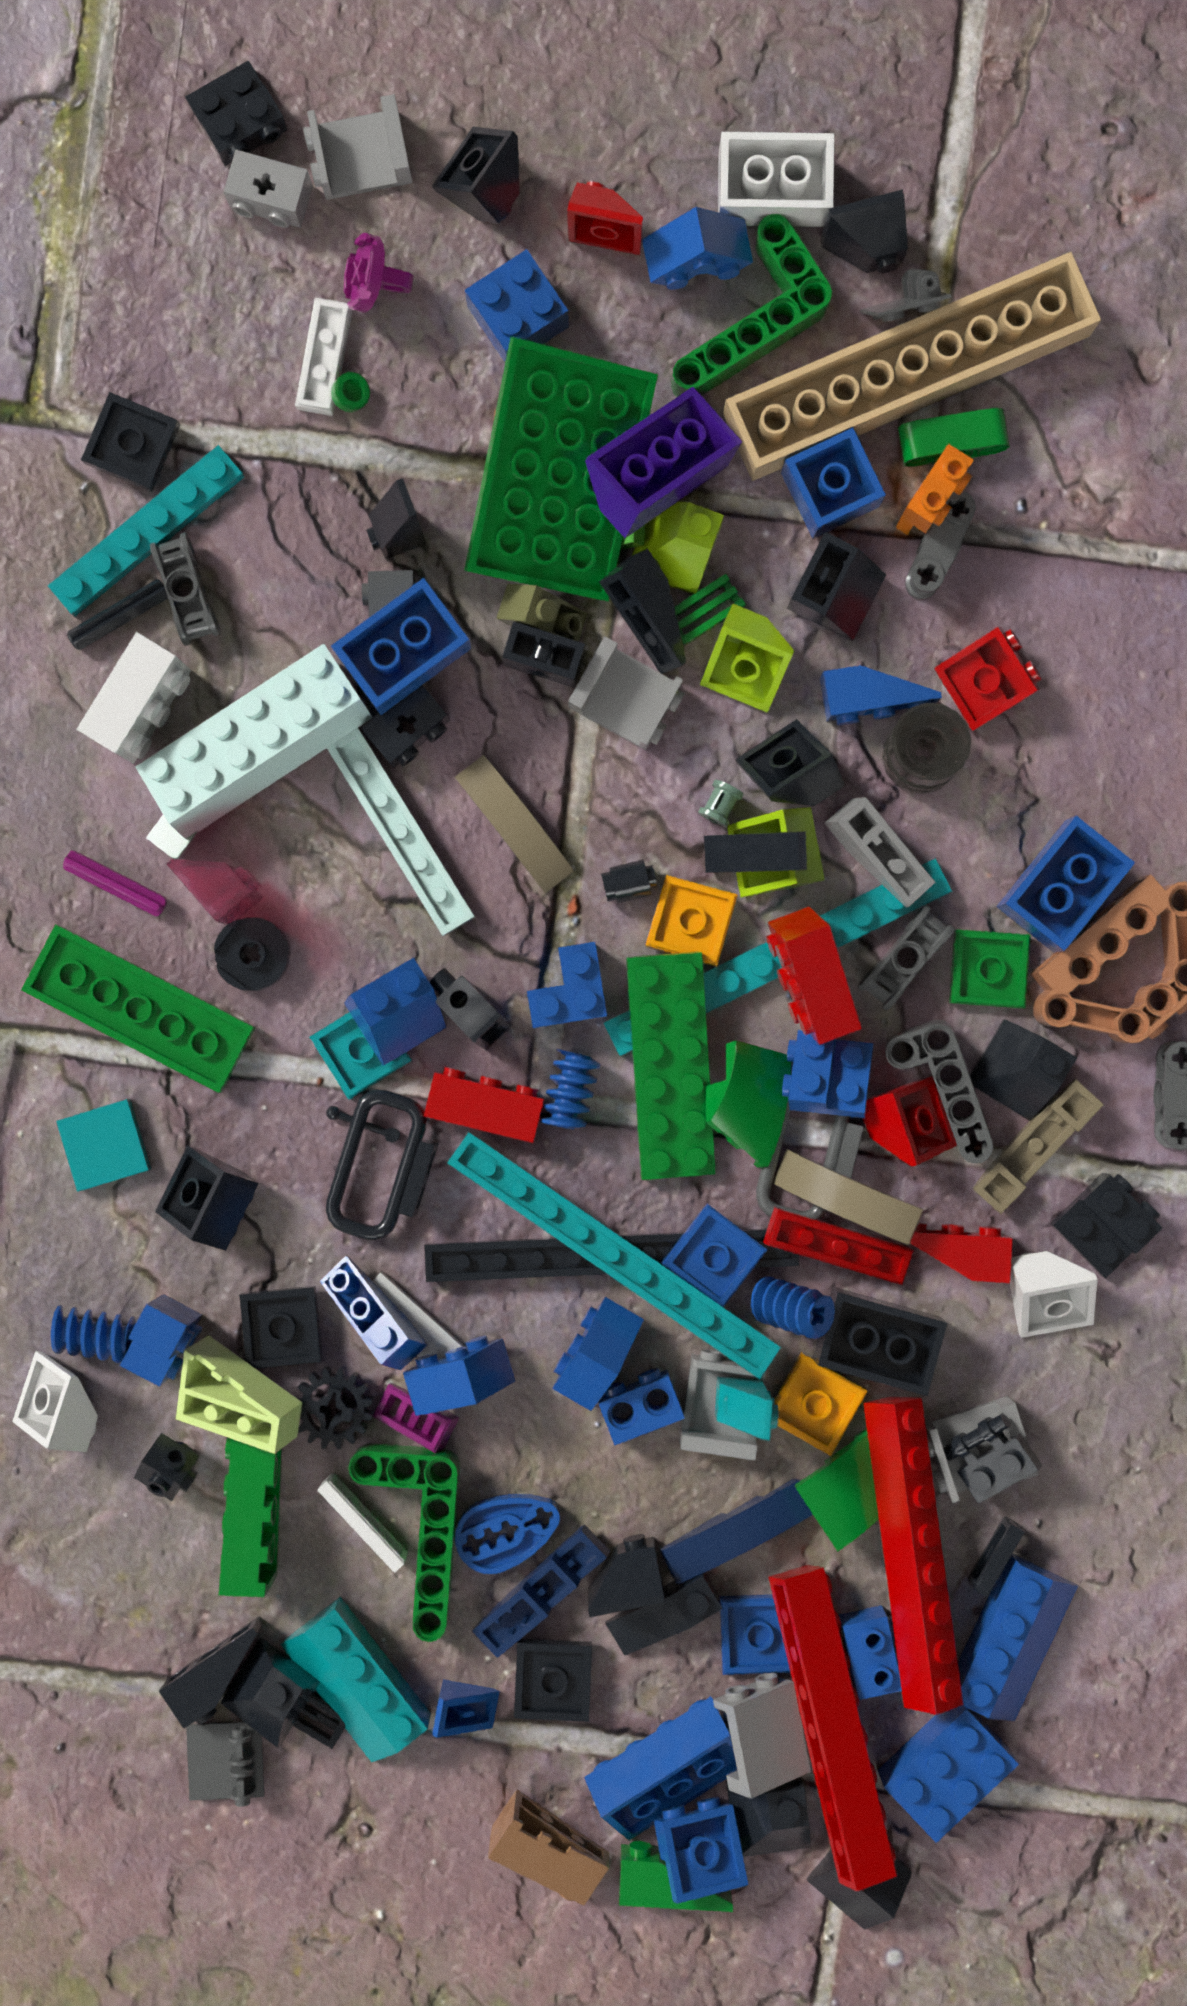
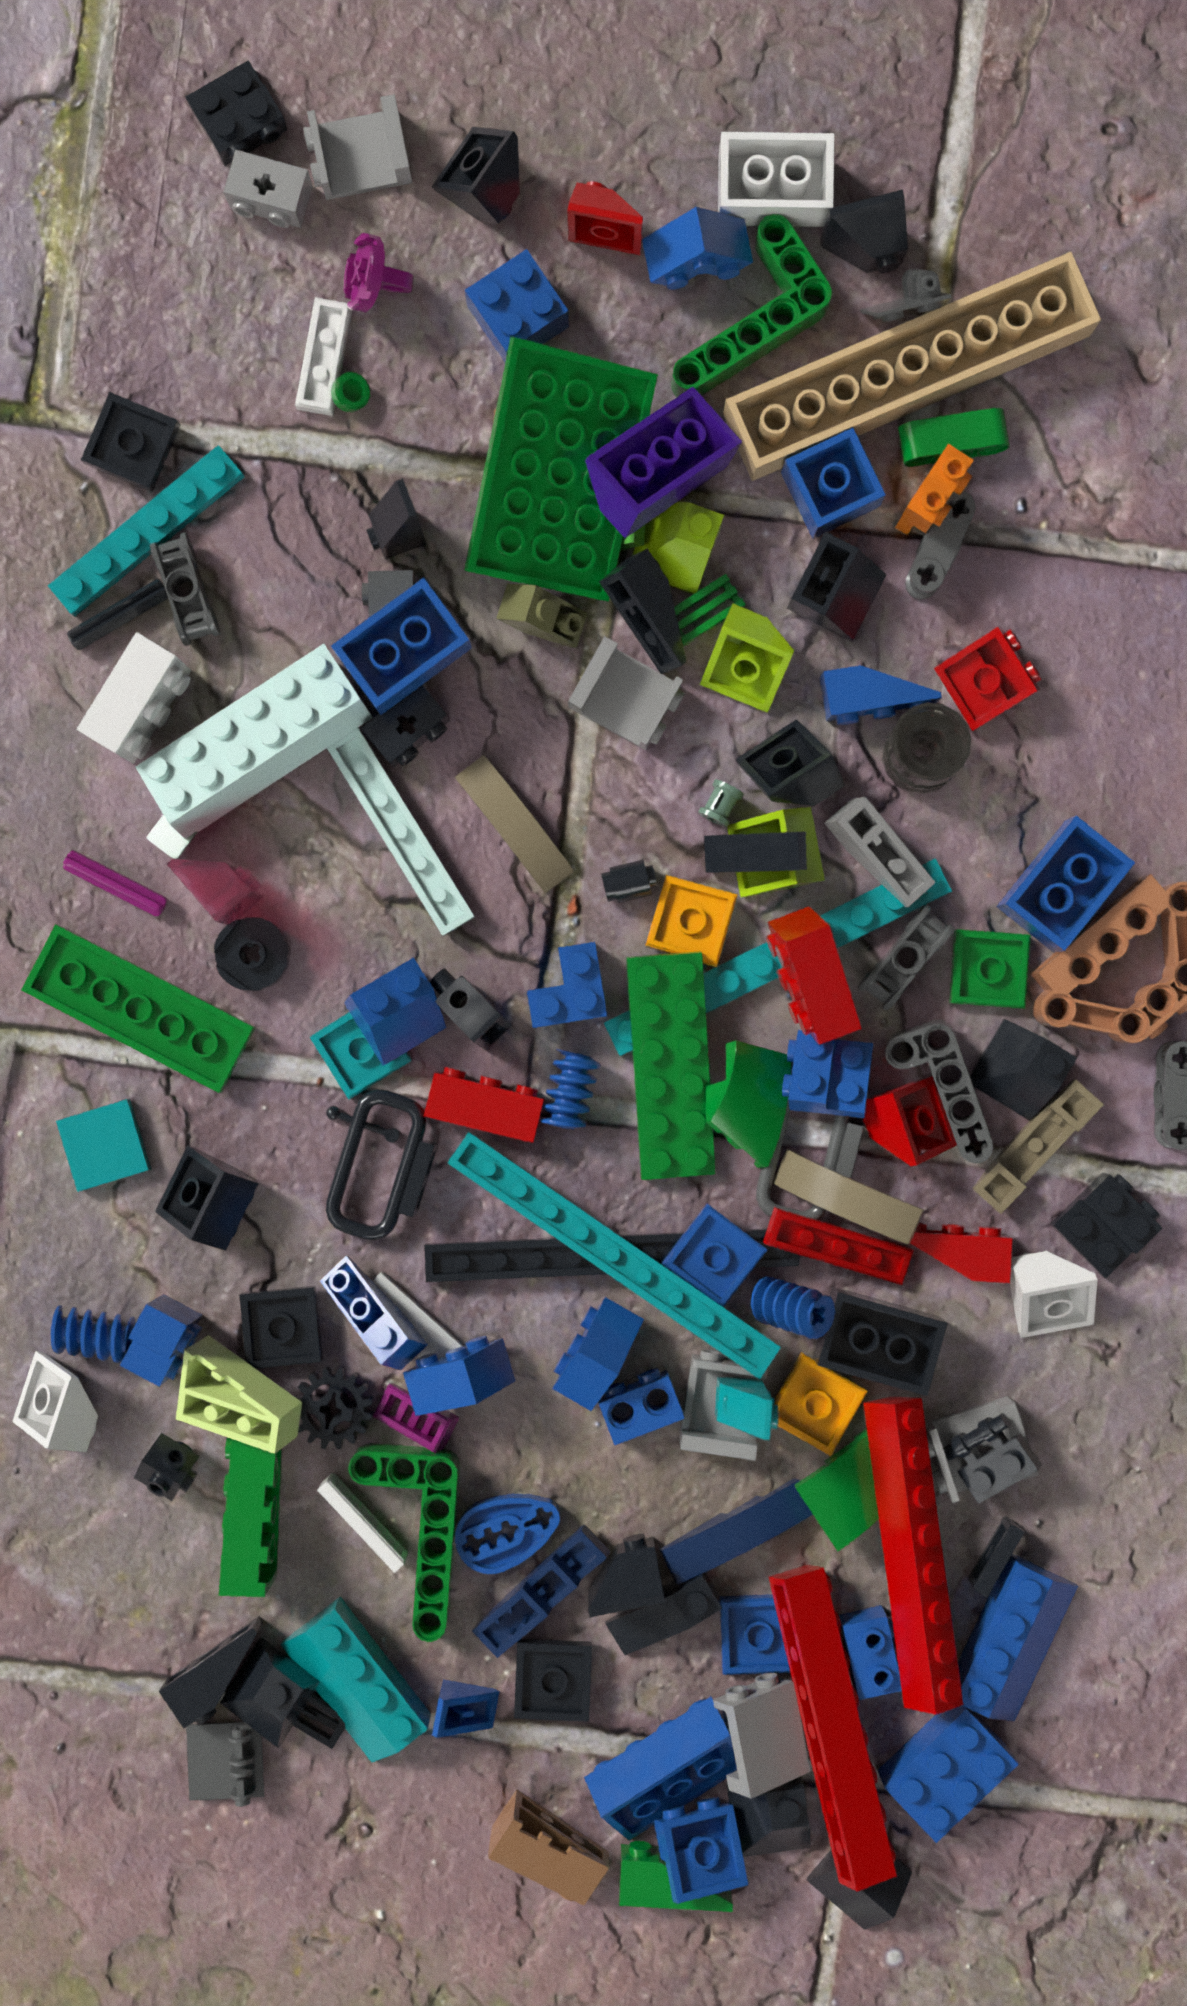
(543, 654): black brick -> none

